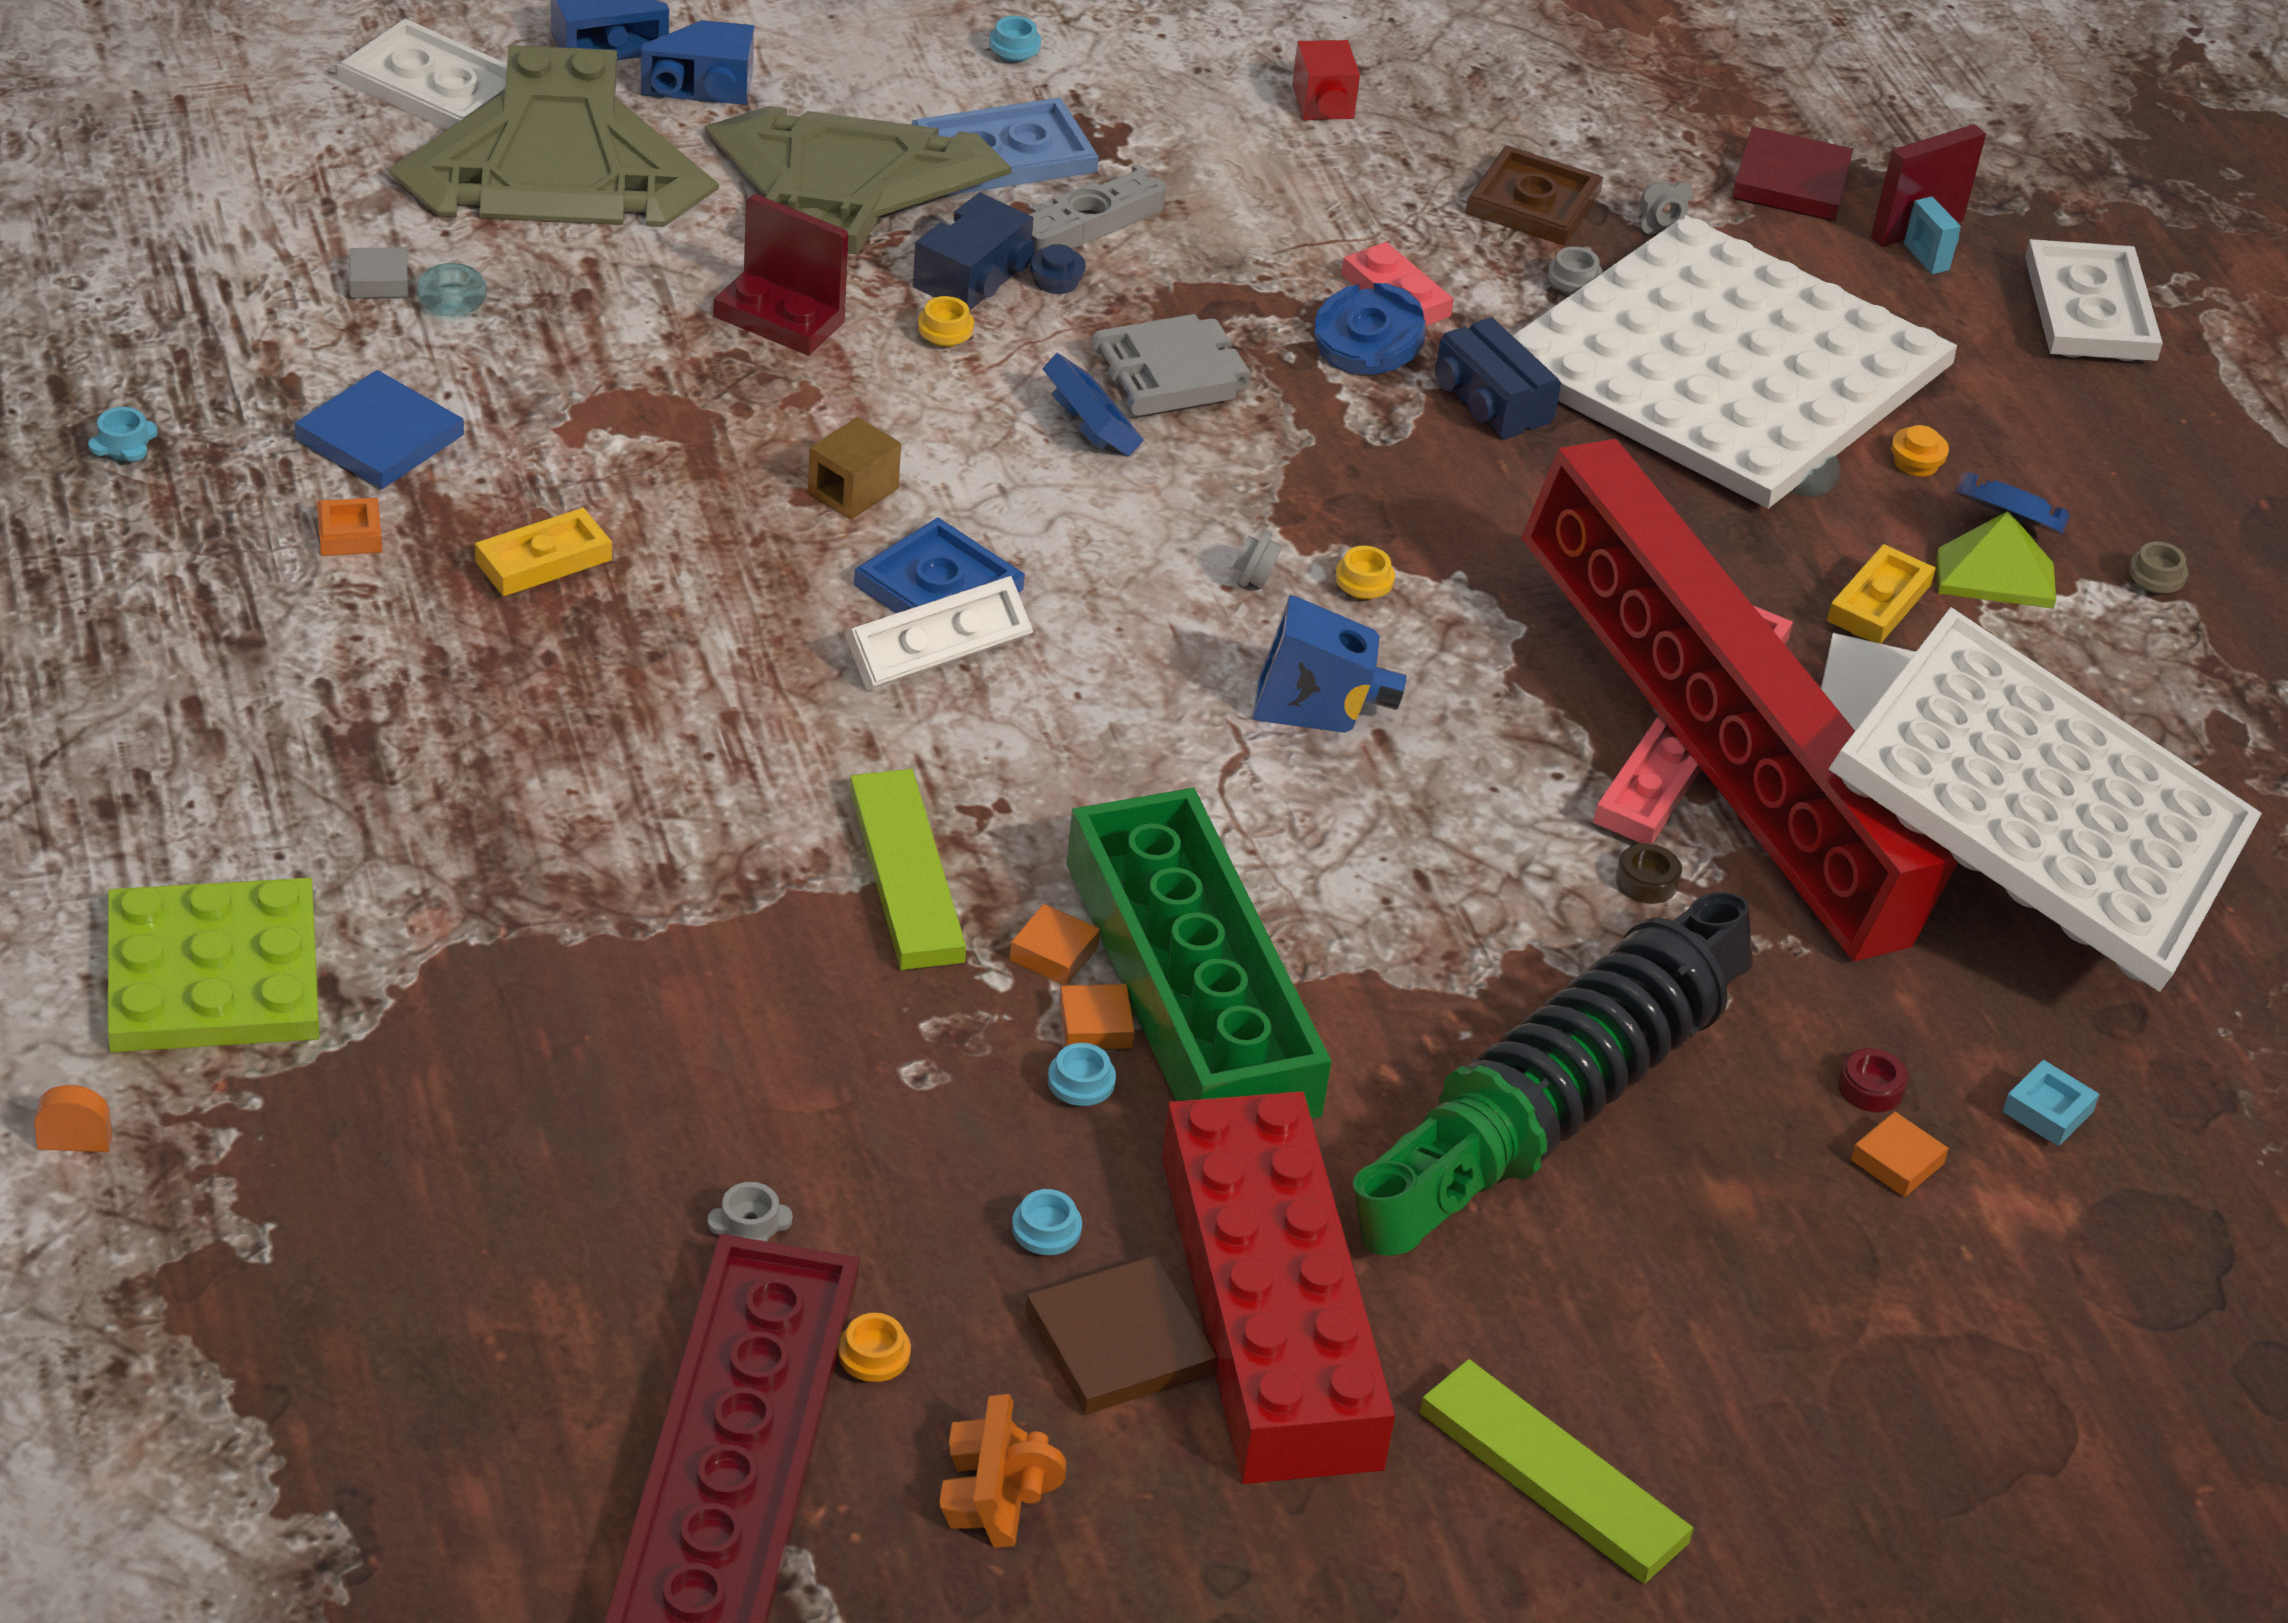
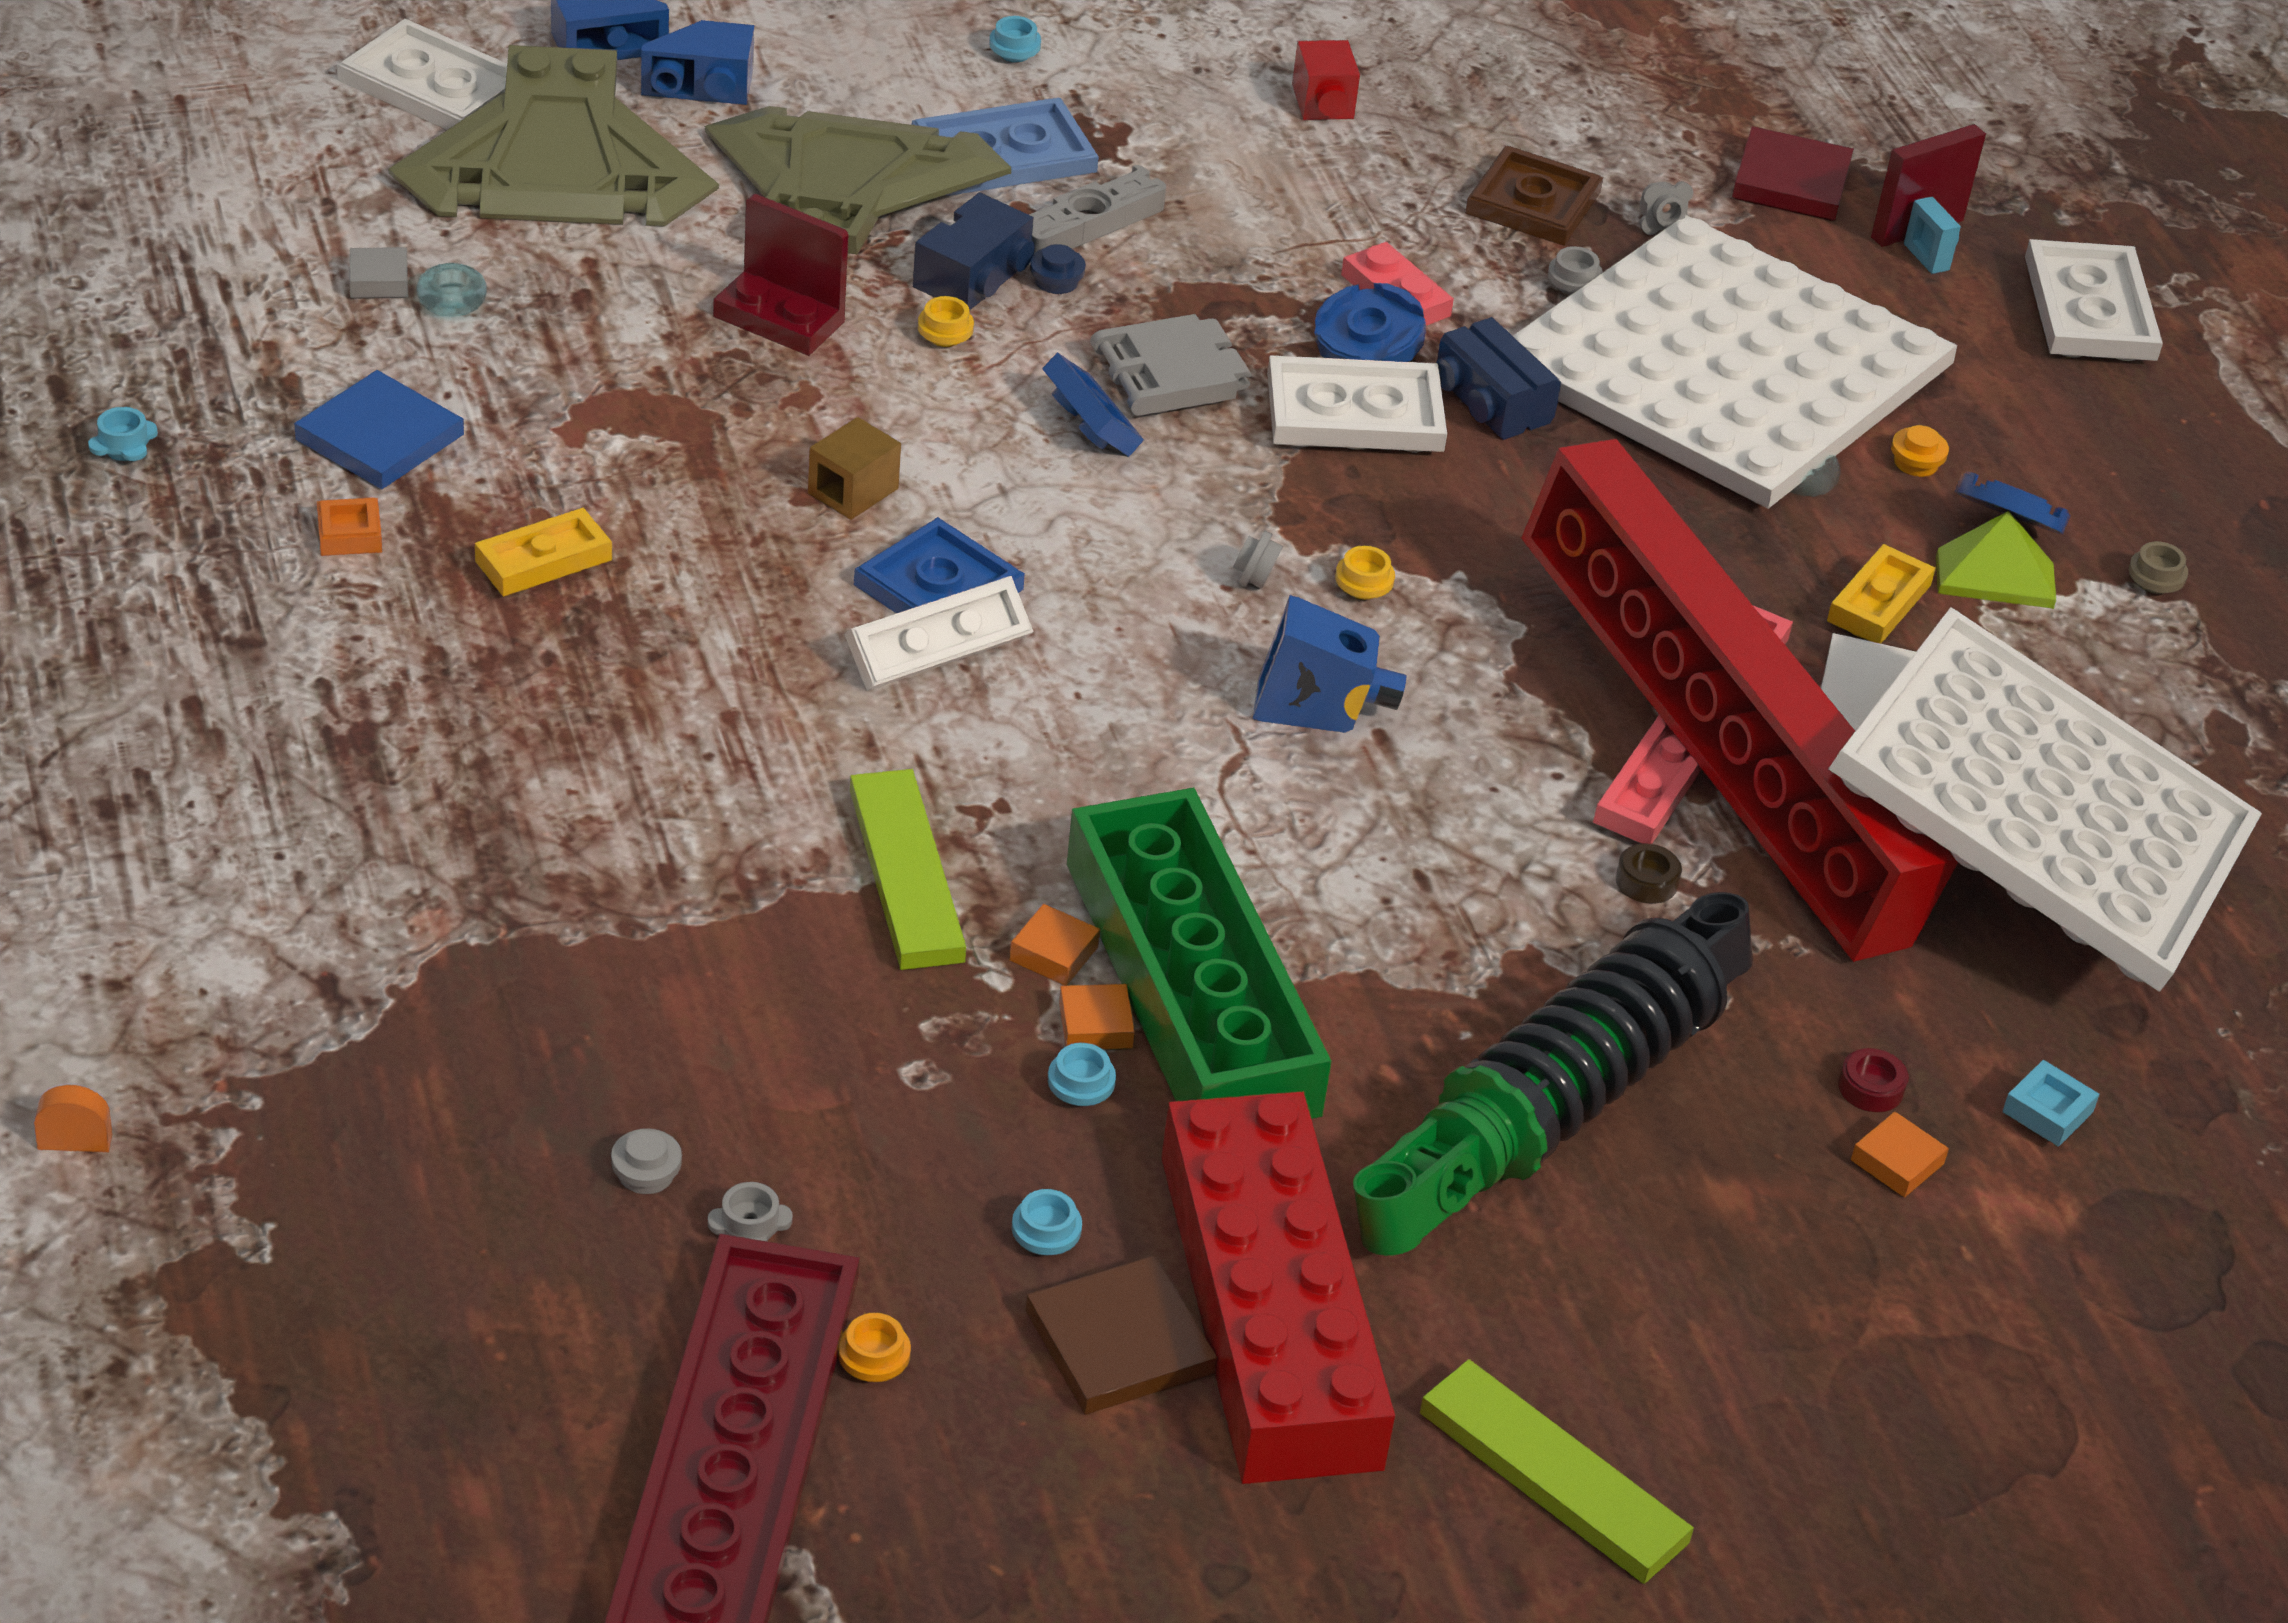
(211, 965): lime plate -> none
(646, 1160): none -> light grey plate
(1008, 1468): orange hips -> none
(1356, 404): none -> white plate

